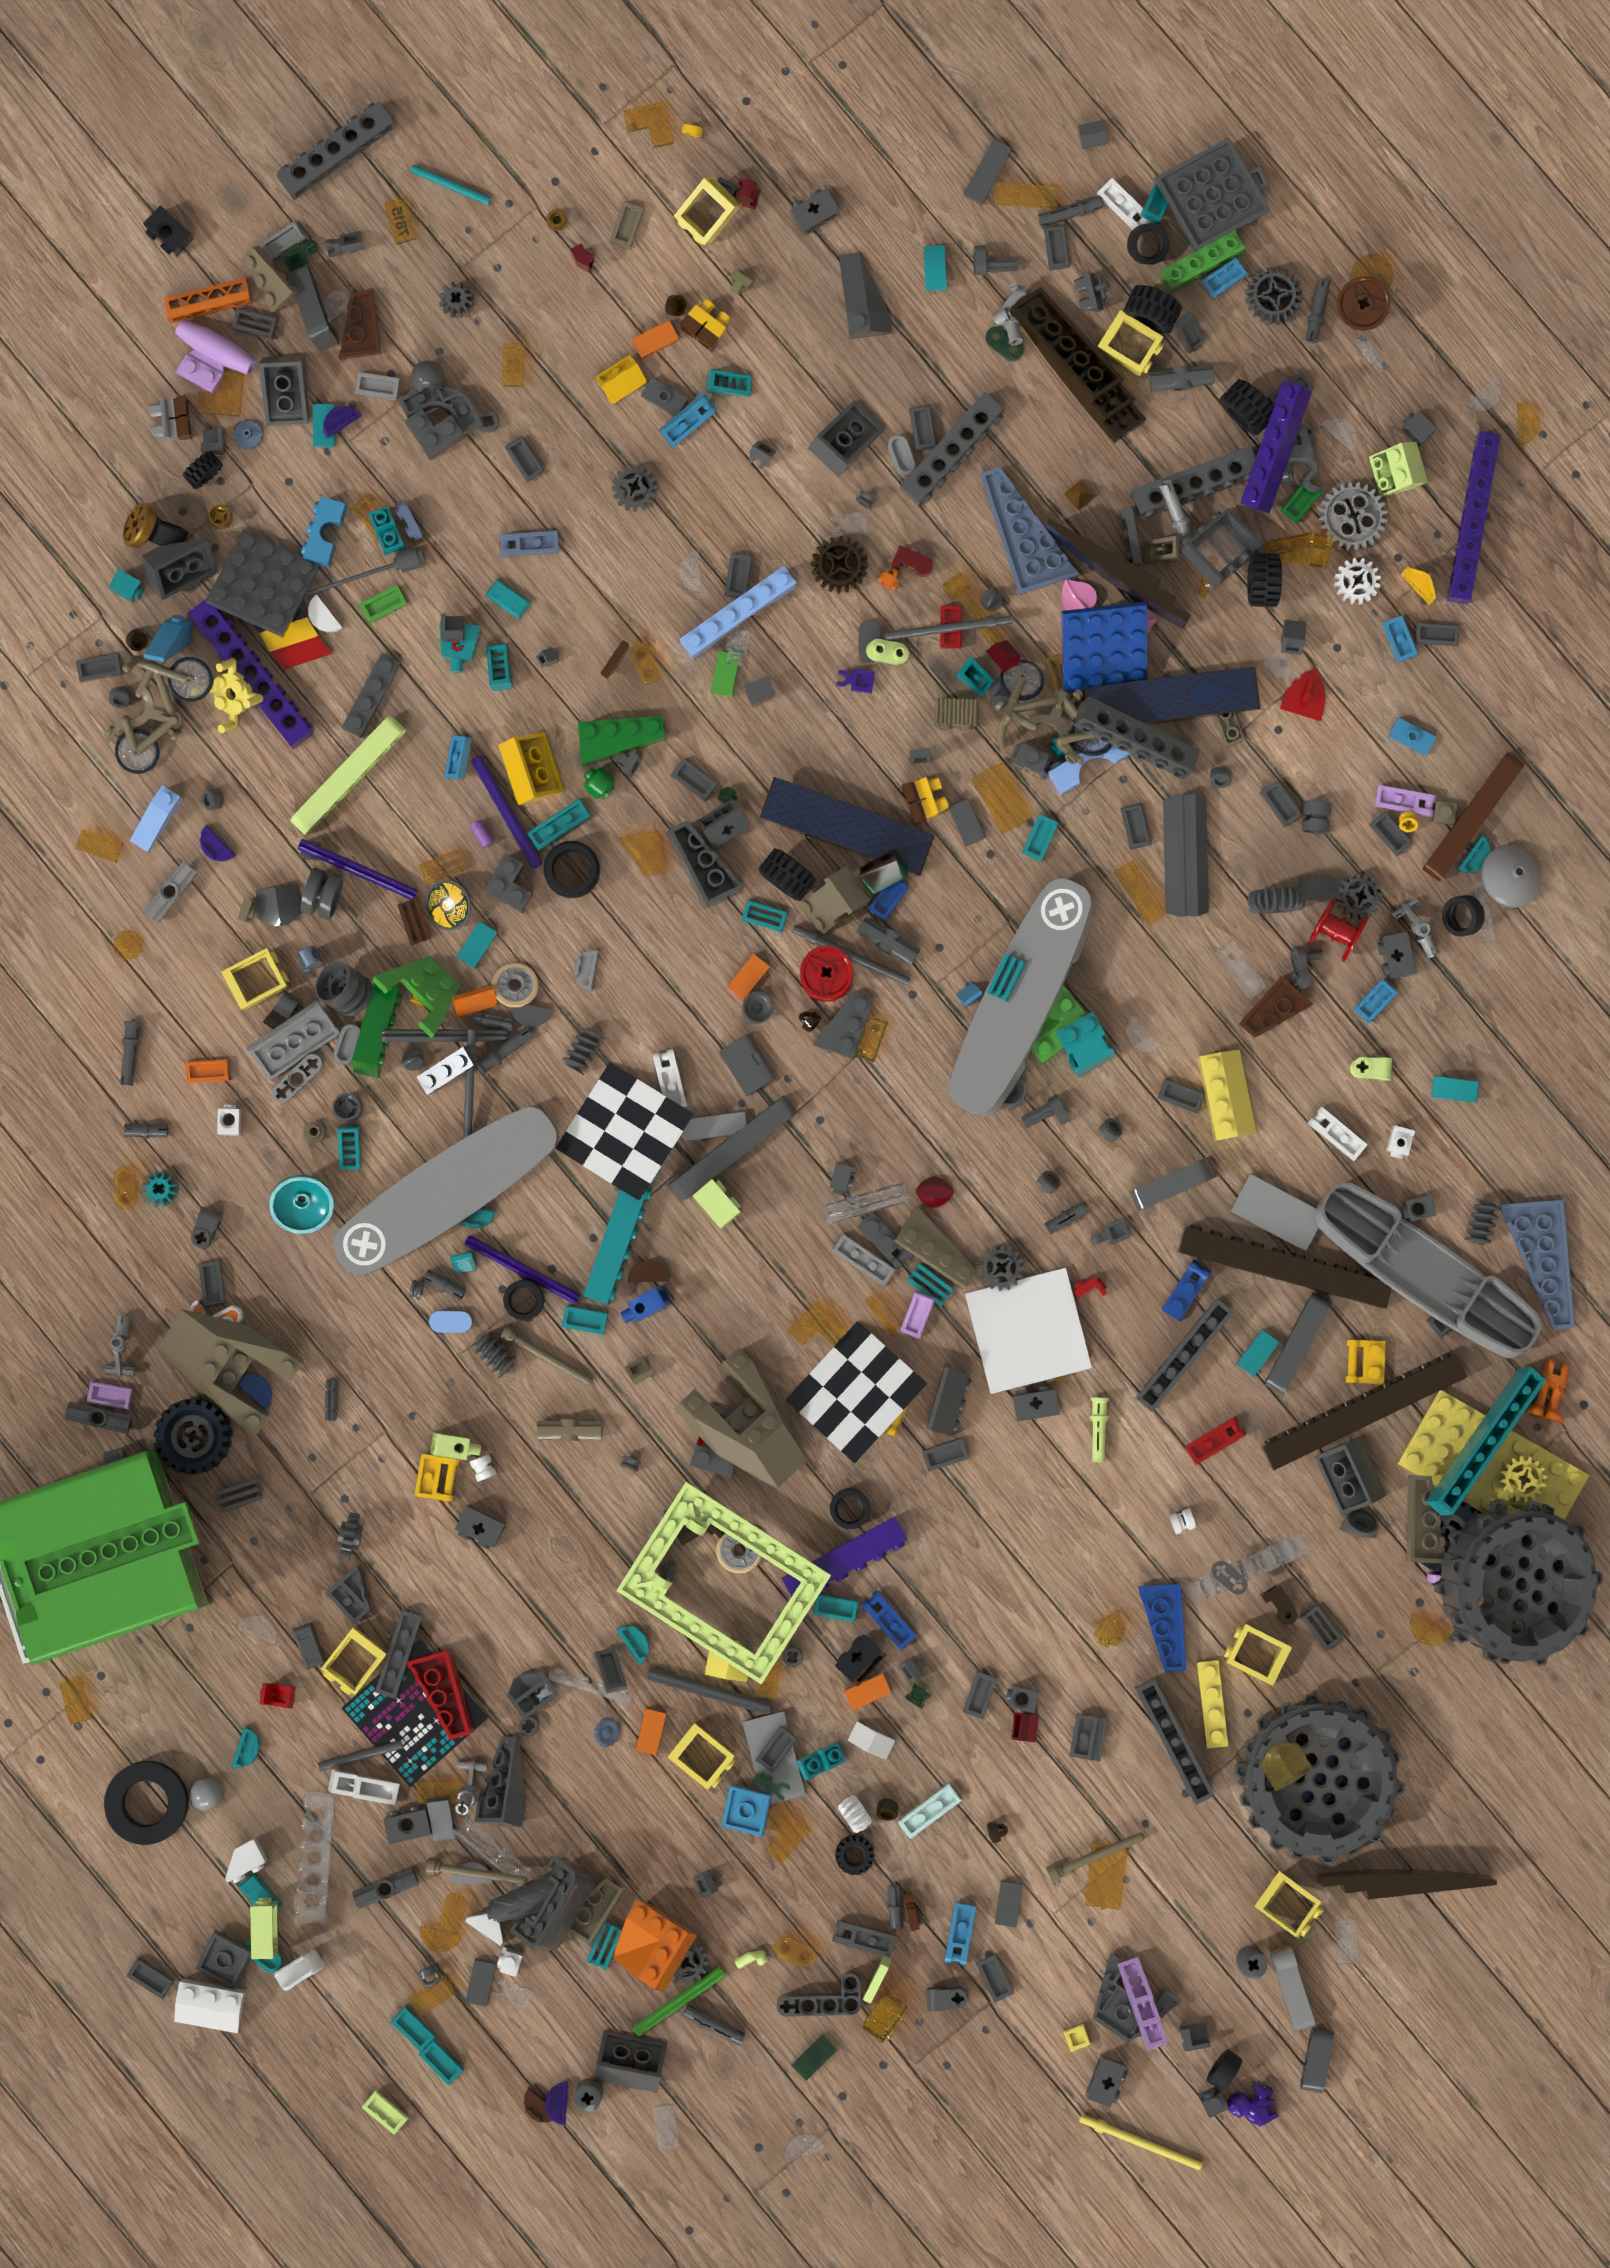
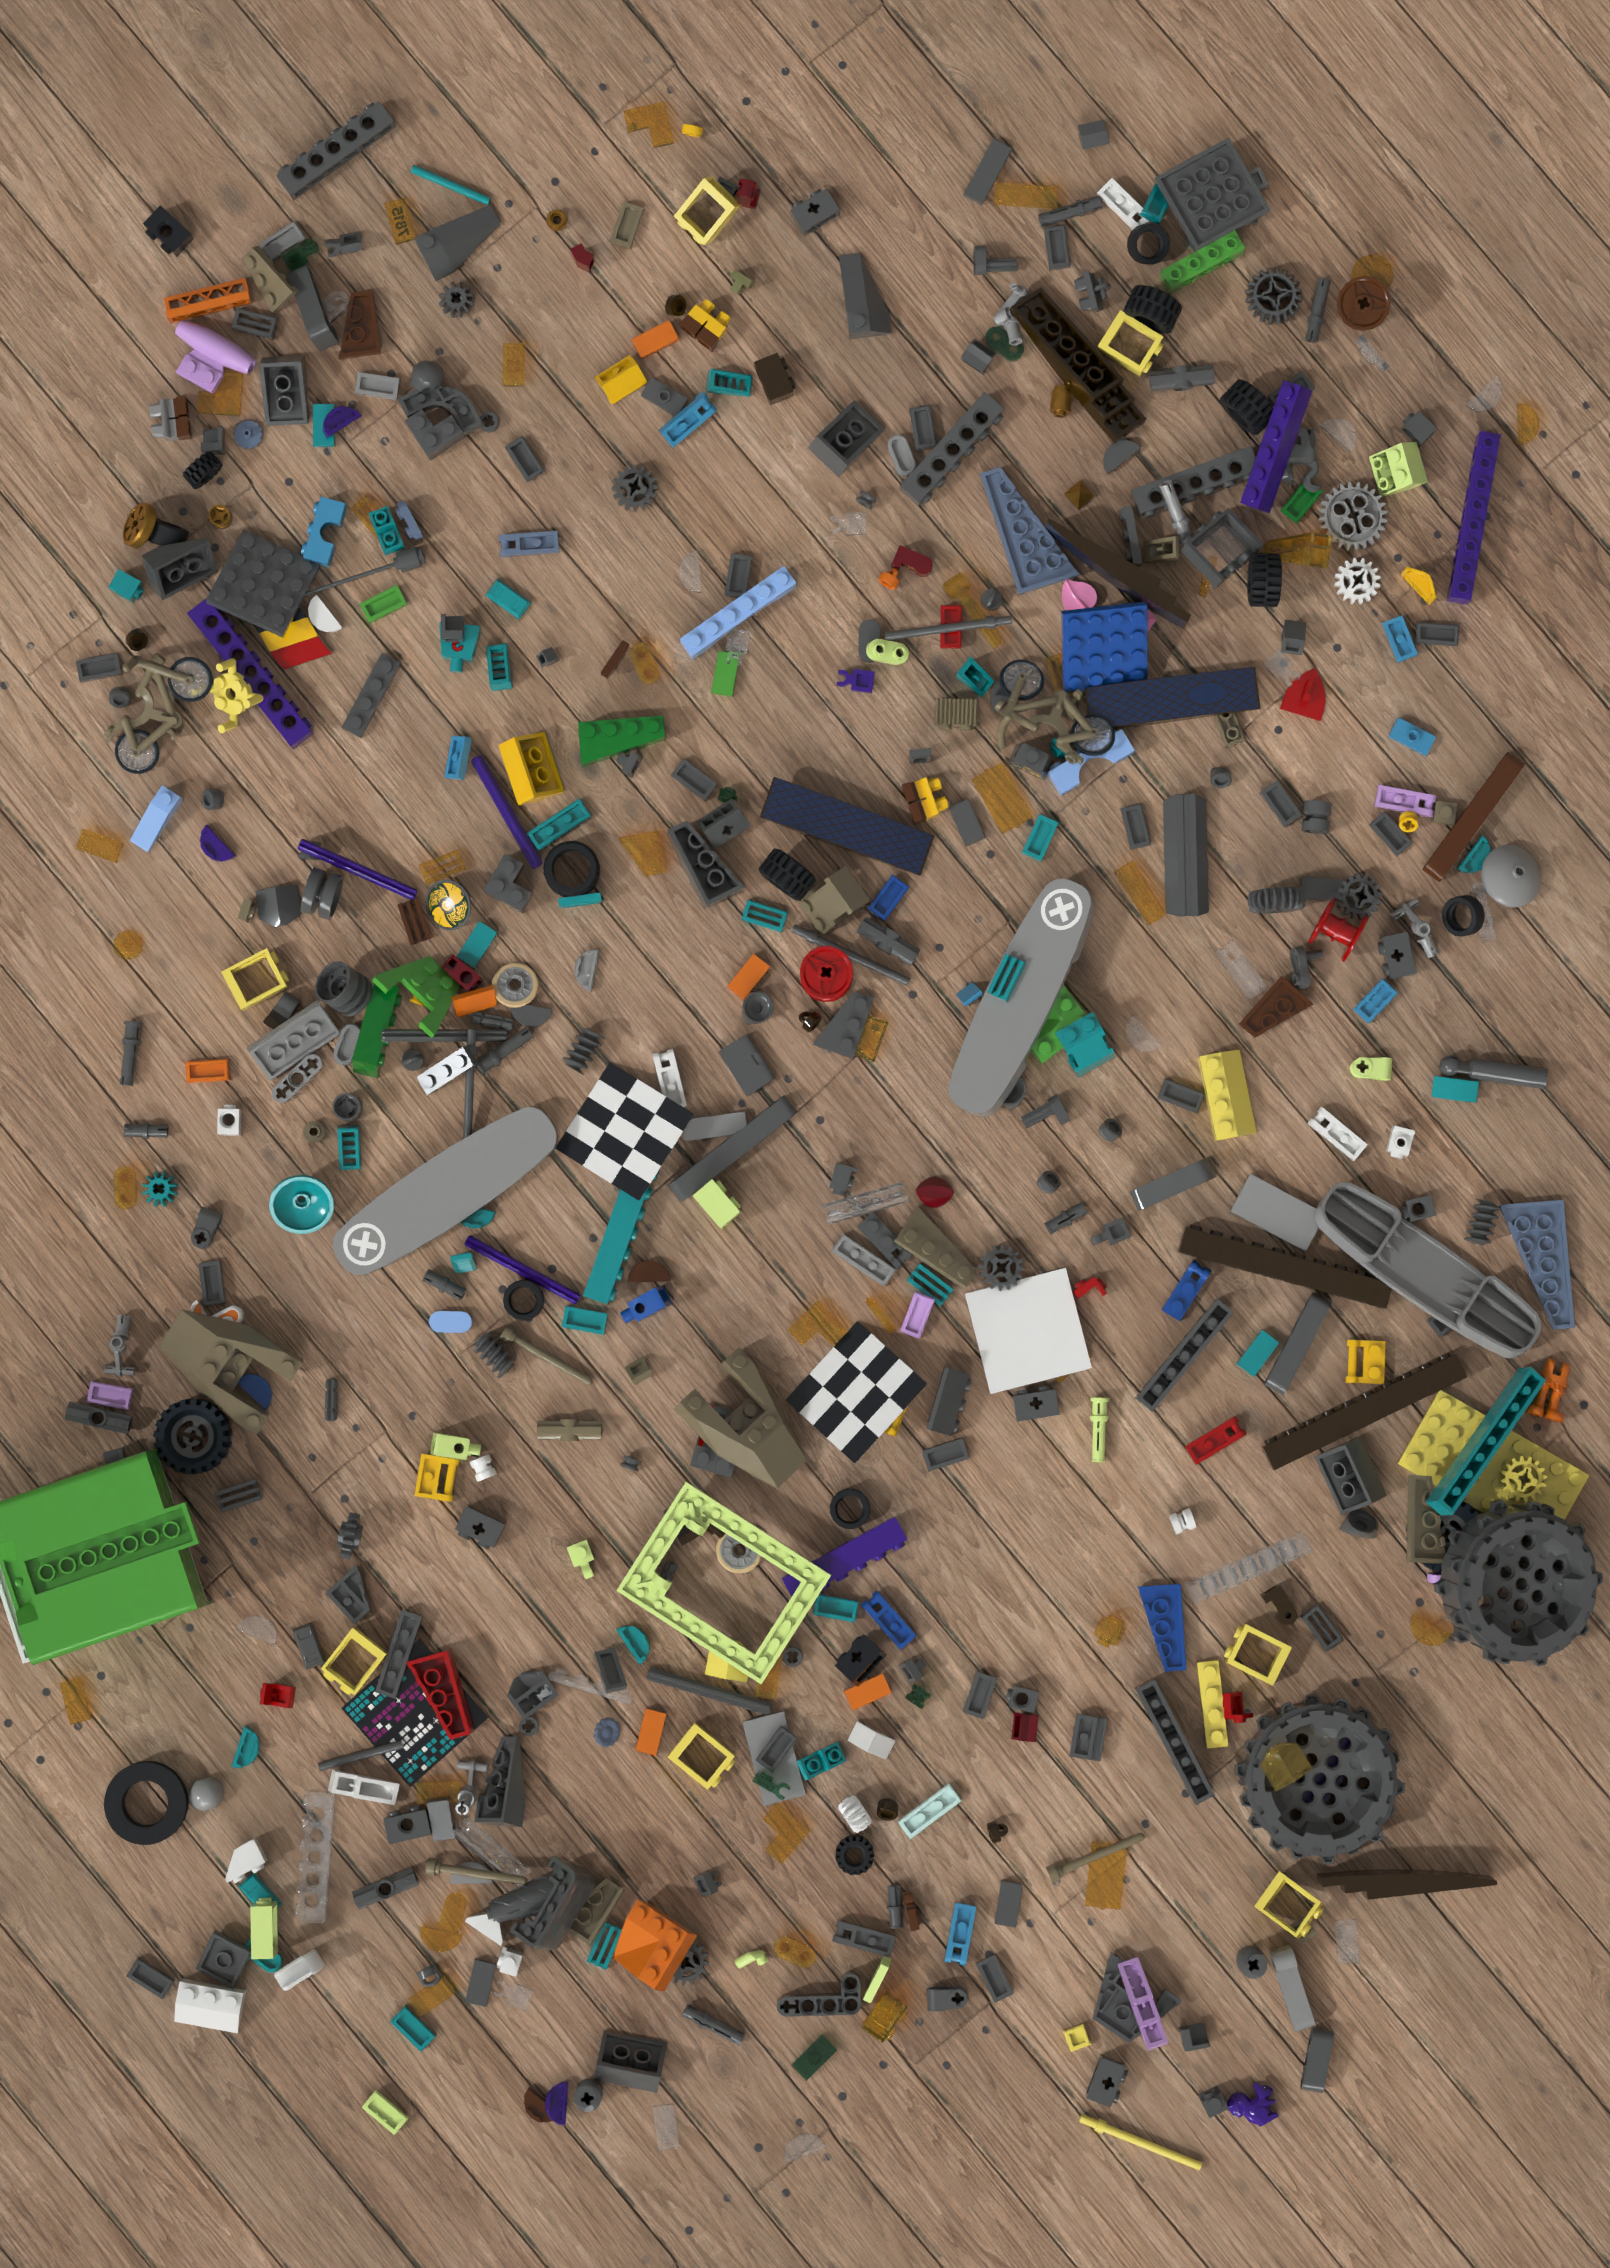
(170, 639): dark azure slope -> none
(179, 880): light grey piece -> none
(310, 959): sand blue leg -> none
(348, 775): yellowish green beam -> none
(416, 1289): dark grey bush -> none
(441, 2062): teal tile -> none
(456, 240): none -> dark grey wedge
(462, 973): none -> dark red leg
(481, 833): medium lavender pin -> none
(581, 900): none -> teal tile
(581, 1556): none -> yellowish green plate
(598, 783): green head -> none
(679, 2001): bright green axle -> none
(746, 1810): dark azure plate -> none
(759, 691): dark grey panel -> none
(762, 452): dark grey tile -> none
(774, 378): none -> dark brown brick
(854, 576): dark brown gear -> none
(883, 871): dark brown piece -> none
(935, 268): teal slope -> none
(978, 356): none -> dark grey piece
(1004, 655): dark red piece -> none
(1061, 401): none -> pearl gold brick
(1118, 453): none -> dark grey tile
(1136, 738): dark grey brick -> none
(1189, 332): dark grey tile -> none
(1224, 278): dark azure plate -> none
(1224, 2070): black tyre -> none
(1232, 1574): dark grey beam -> none
(1233, 1707): none -> red bracket
(1496, 1072): none -> dark grey piece

